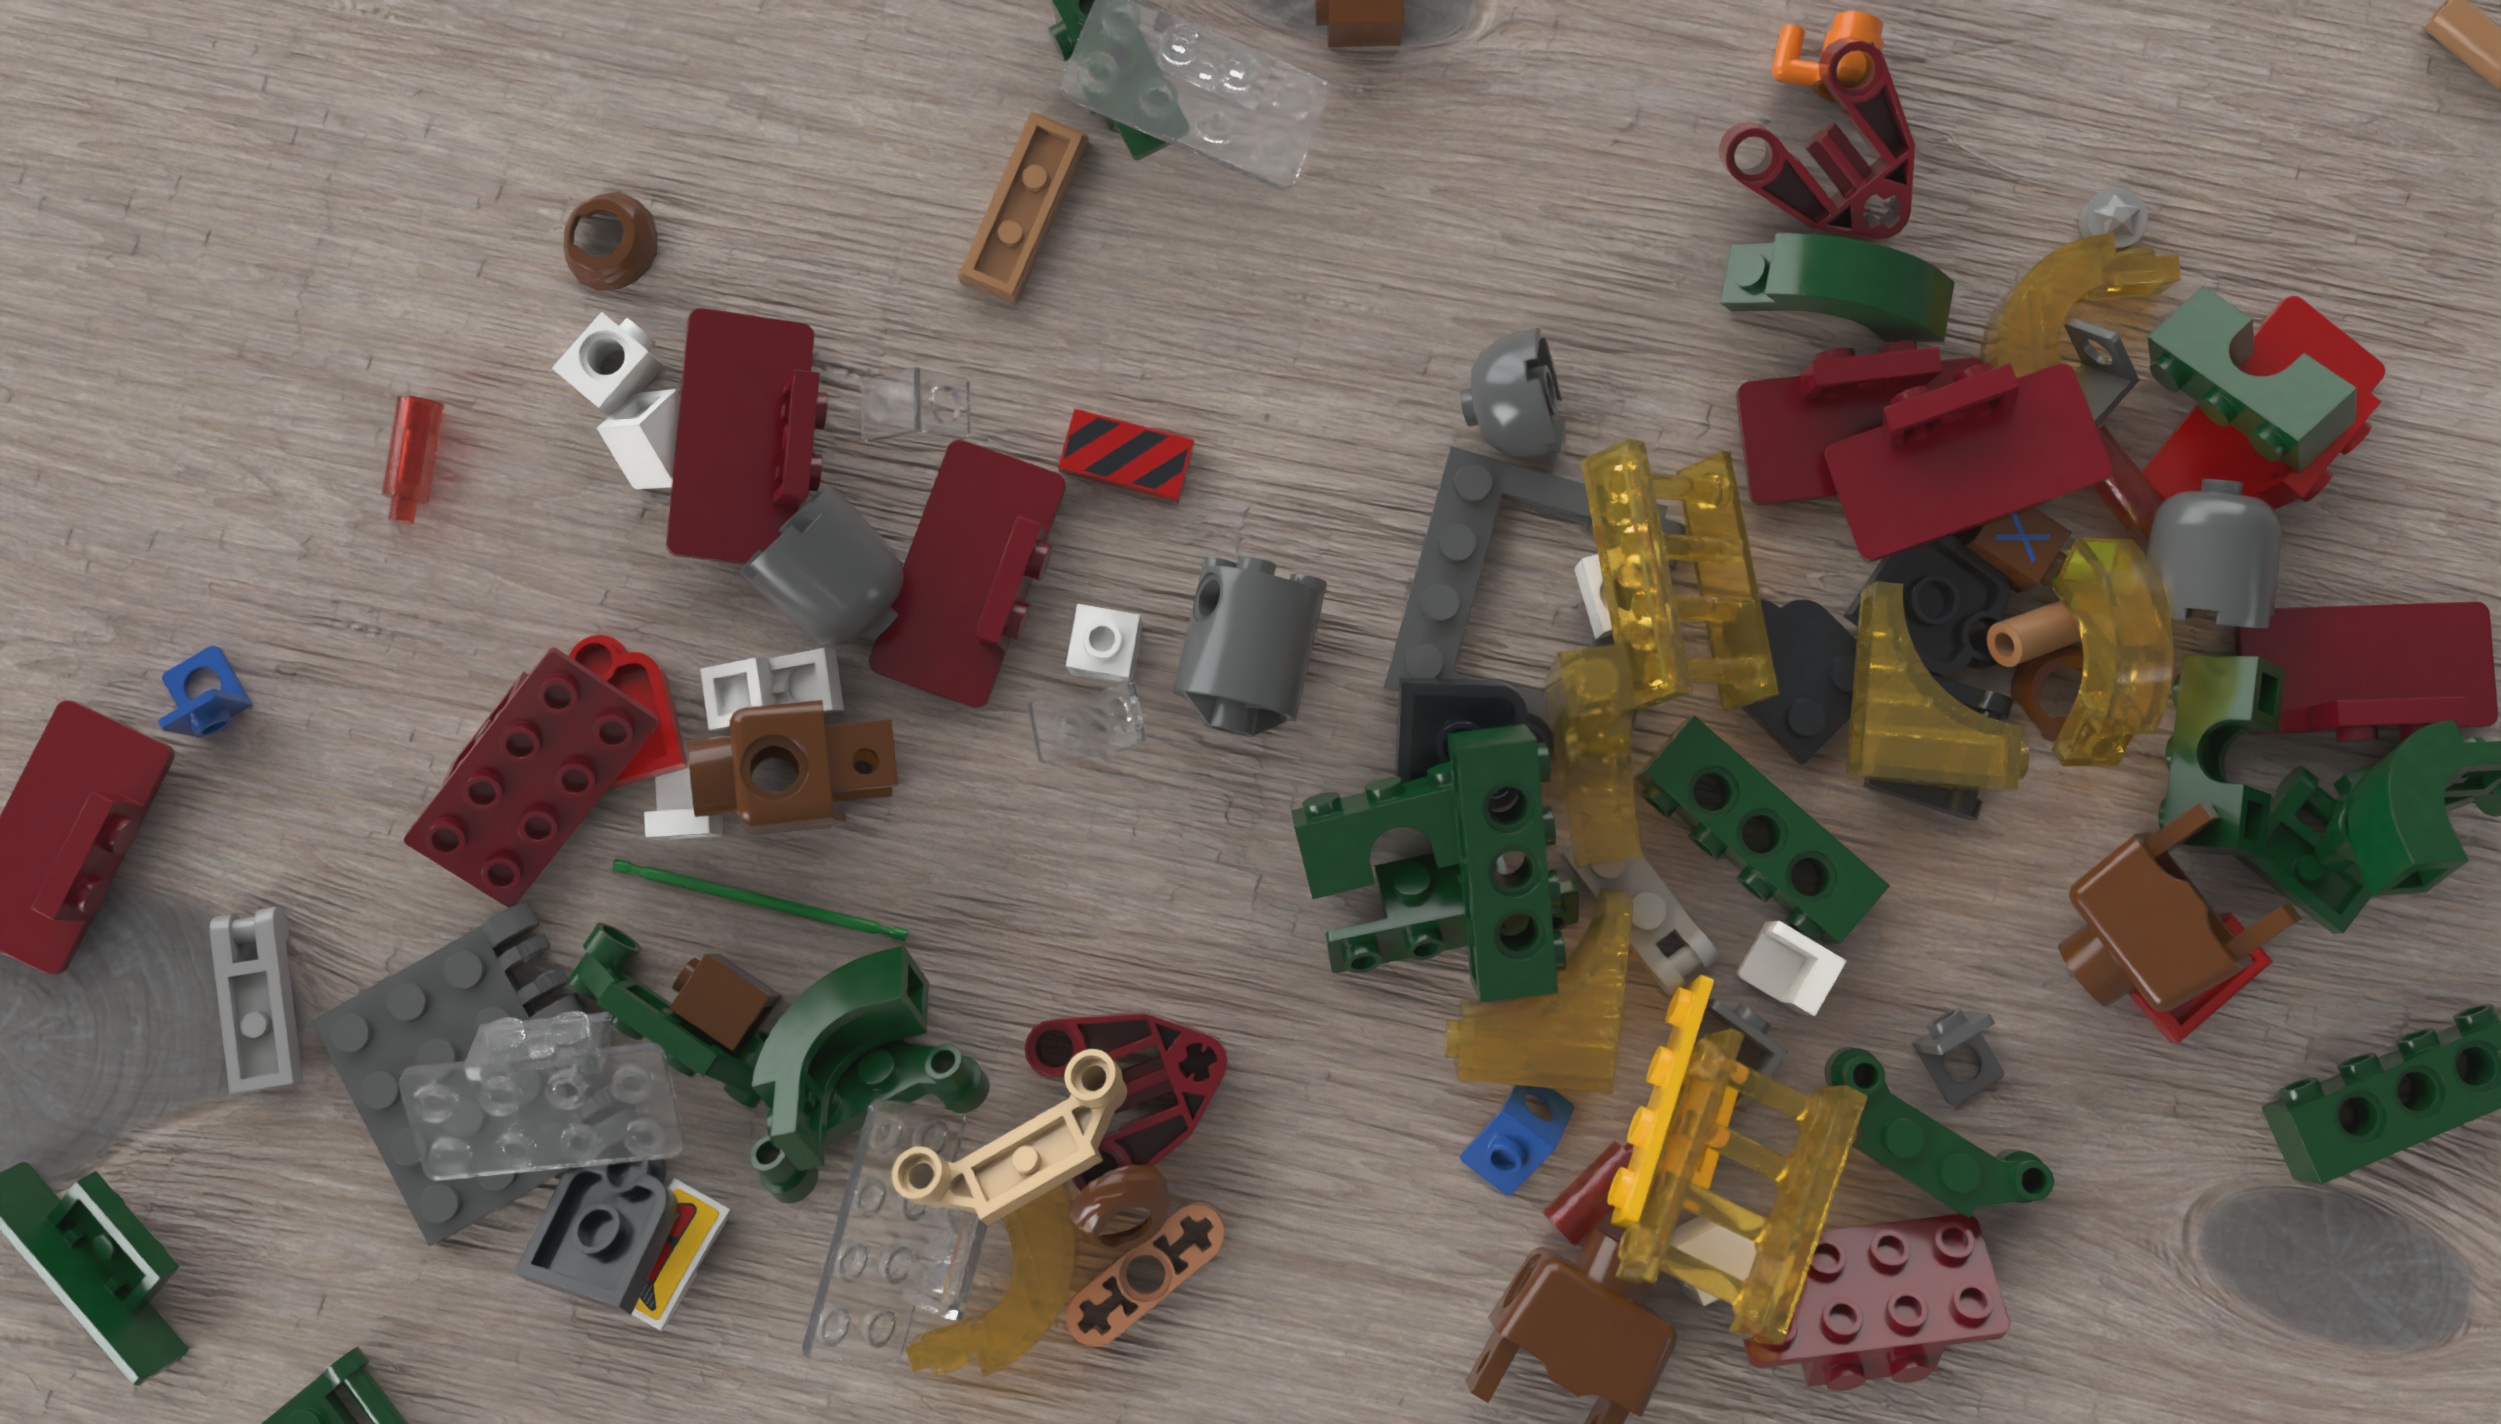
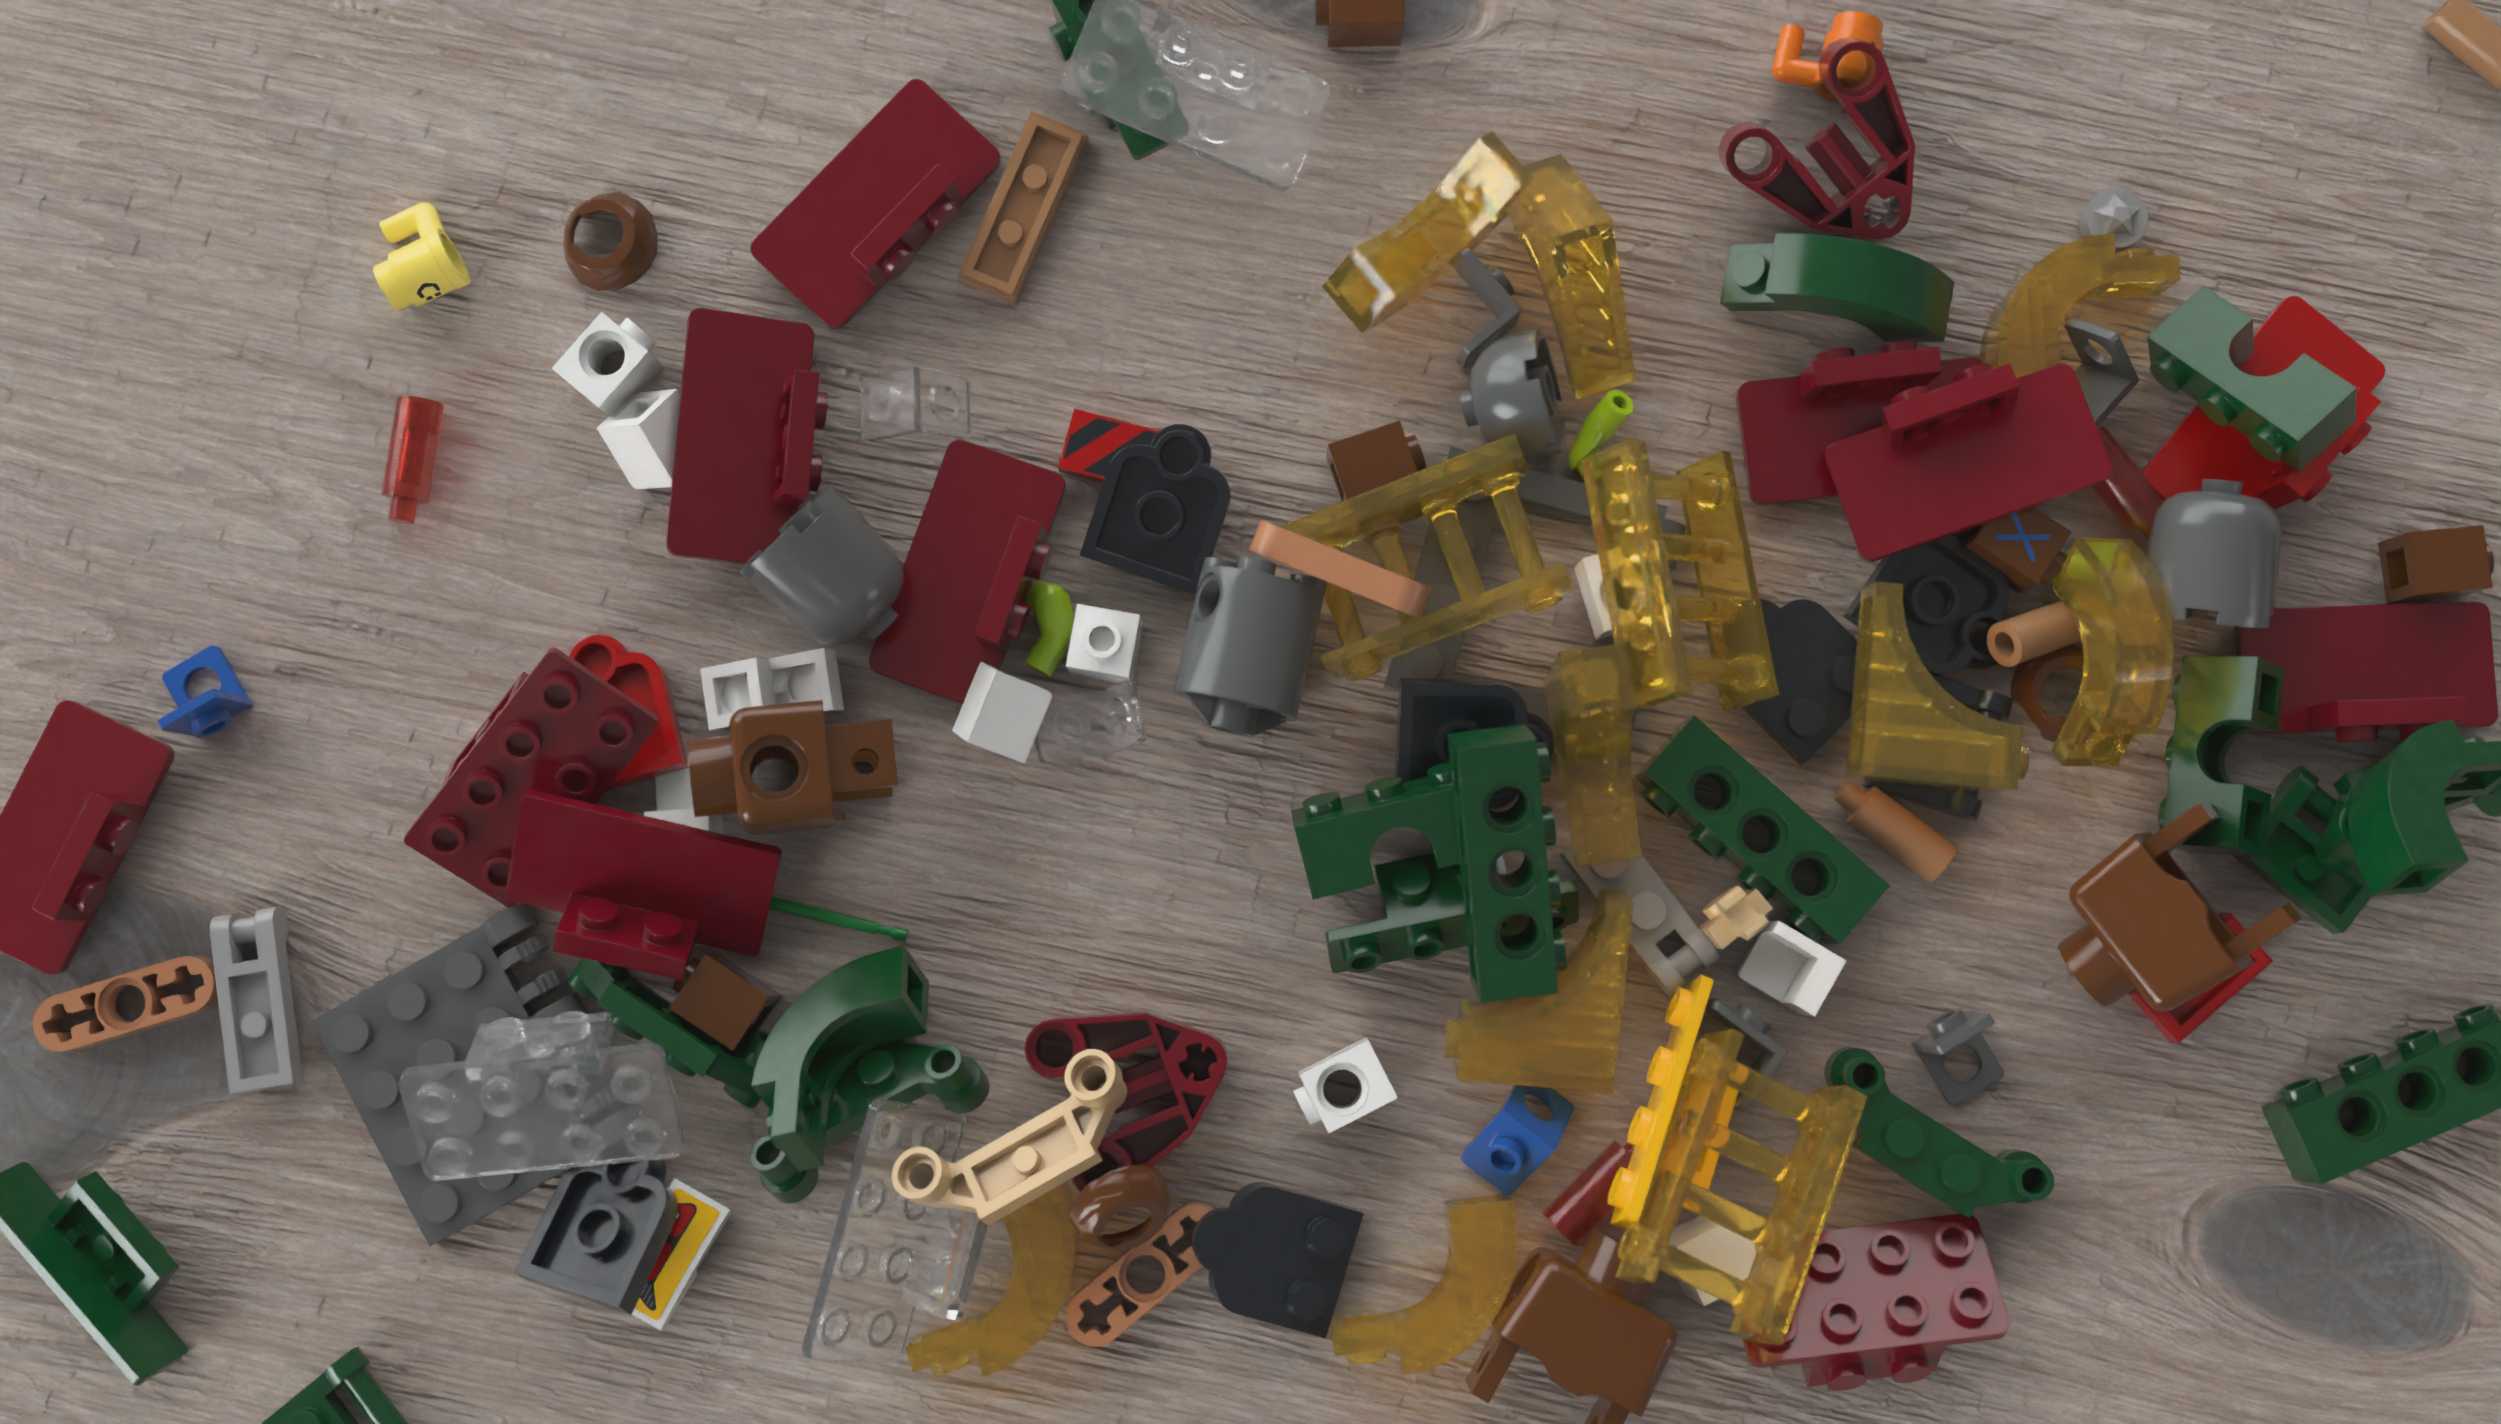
(103, 997): none -> nougat beam
(424, 267): none -> light yellow piece
(639, 885): none -> dark red bracket
(876, 204): none -> dark red bracket
(1002, 713): none -> white panel
(1055, 620): none -> lime arm
(1160, 509): none -> black plate
(1278, 1255): none -> black plate
(1341, 569): none -> nougat beam
(1373, 459): none -> reddish brown brick
(1373, 1092): none -> white brick
(1426, 243): none -> clear yellow arch
(1436, 496): none -> clear yellow fence
(1461, 1304): none -> clear yellow arch
(1496, 294): none -> dark grey bracket
(1579, 274): none -> clear yellow arch
(1599, 427): none -> lime arm
(1735, 915): none -> tan plate
(1896, 830): none -> medium nougat cylinder
(2436, 564): none -> reddish brown brick

